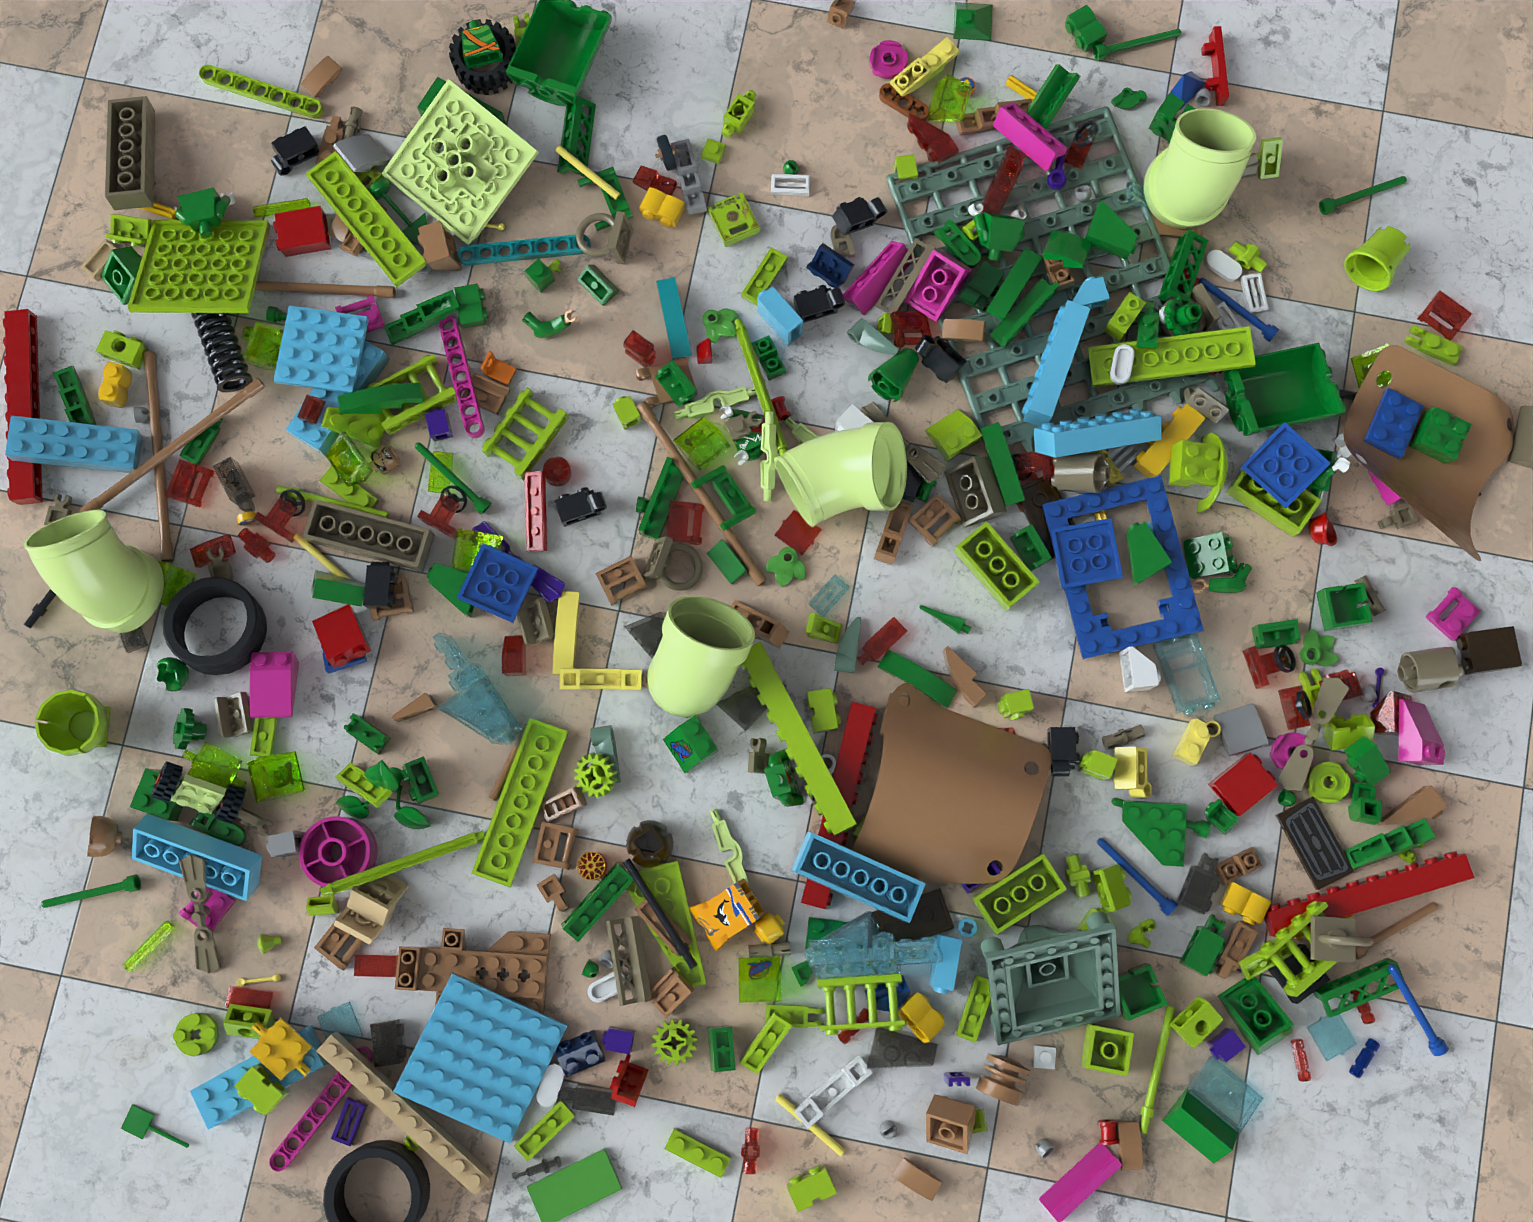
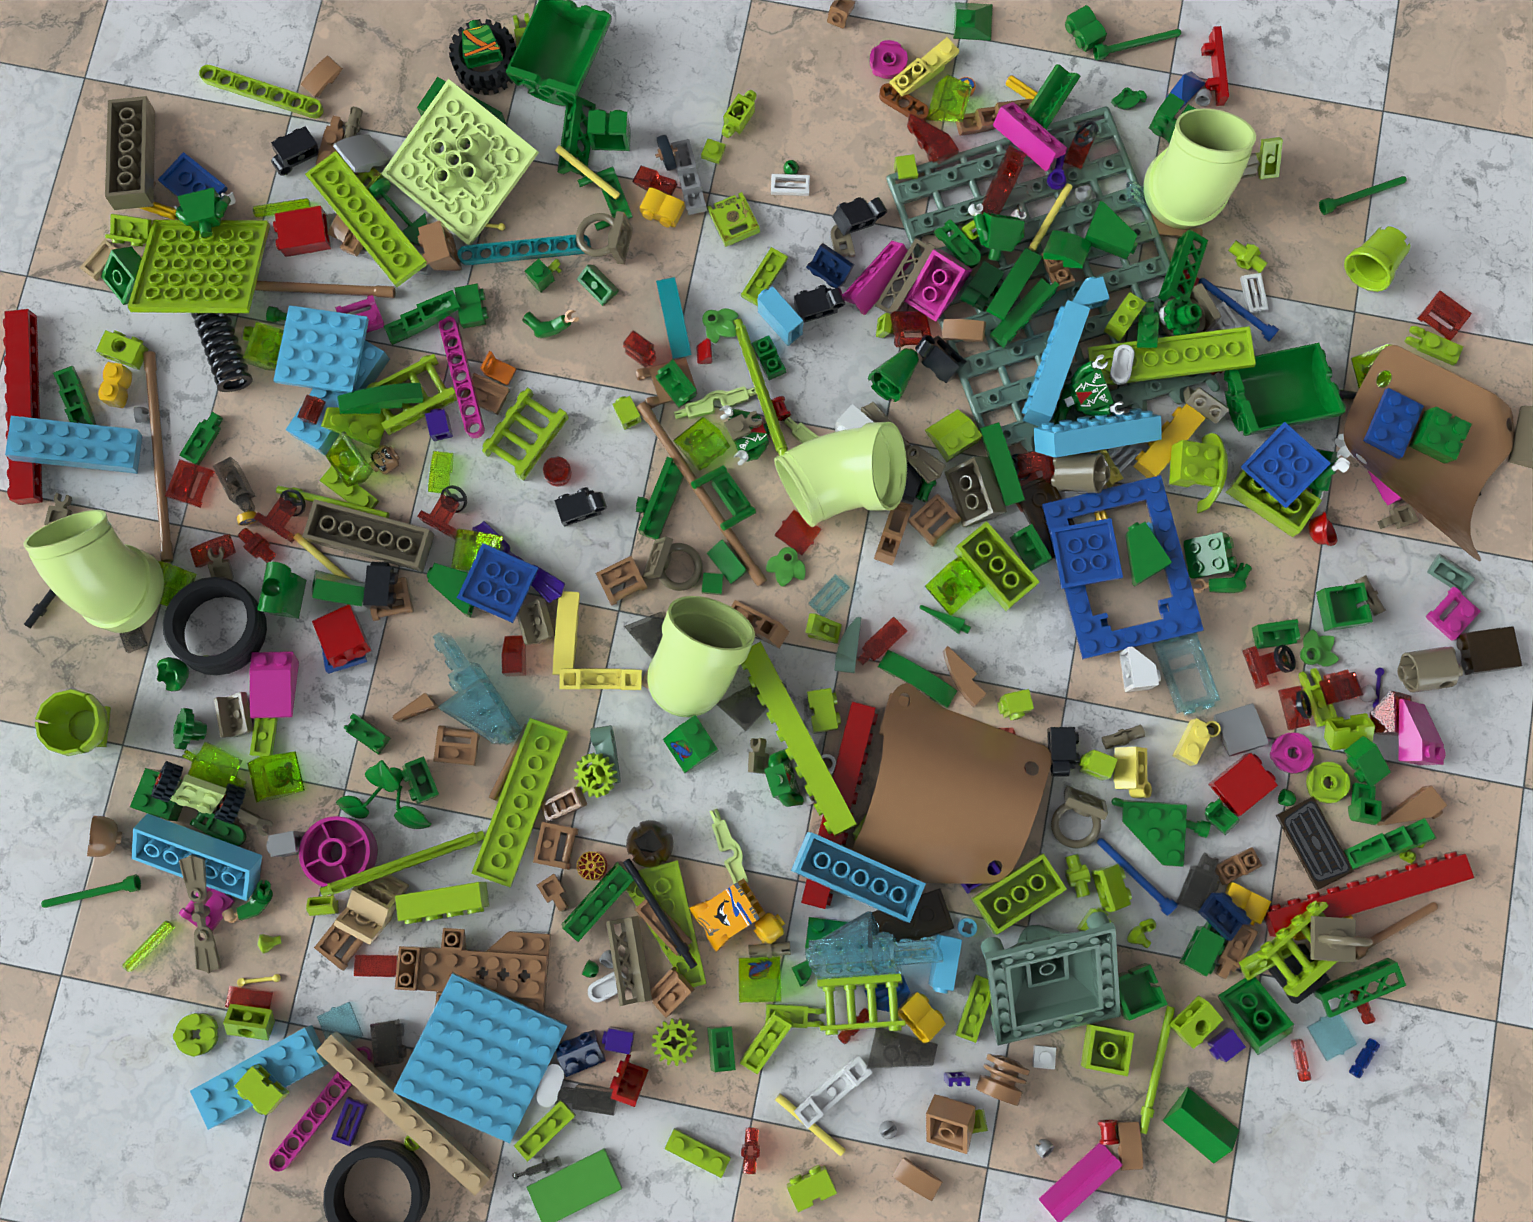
(139, 1121): green piece -> none
(188, 176): none -> blue plate
(247, 392): medium nougat piece -> none
(259, 900): none -> green arm
(281, 591): none -> green piece
(281, 1049): yellow plate -> none
(355, 780): lime plate -> none
(441, 901): none -> lime brick
(456, 752): none -> medium nougat plate
(479, 502): green piece -> none
(535, 511): tile -> none
(609, 130): none -> green piece
(678, 522): clear red plate -> none
(712, 583): none -> green tile
(768, 445): yellowish green piece -> none
(868, 336): sand green piece -> none
(955, 585): none -> clear neon green slope
(1050, 217): none -> light yellow bar
(1061, 411): none -> green pin
(1085, 805): none -> dark tan tile
(1090, 391): none -> green torso
(1223, 265): white tile -> none
(1224, 915): none -> dark blue bracket
(1225, 1094): clear light blue tile -> none
(1328, 699): dark tan piece -> none
(1436, 1044): blue piece -> none
(1450, 573): none -> sand green slope

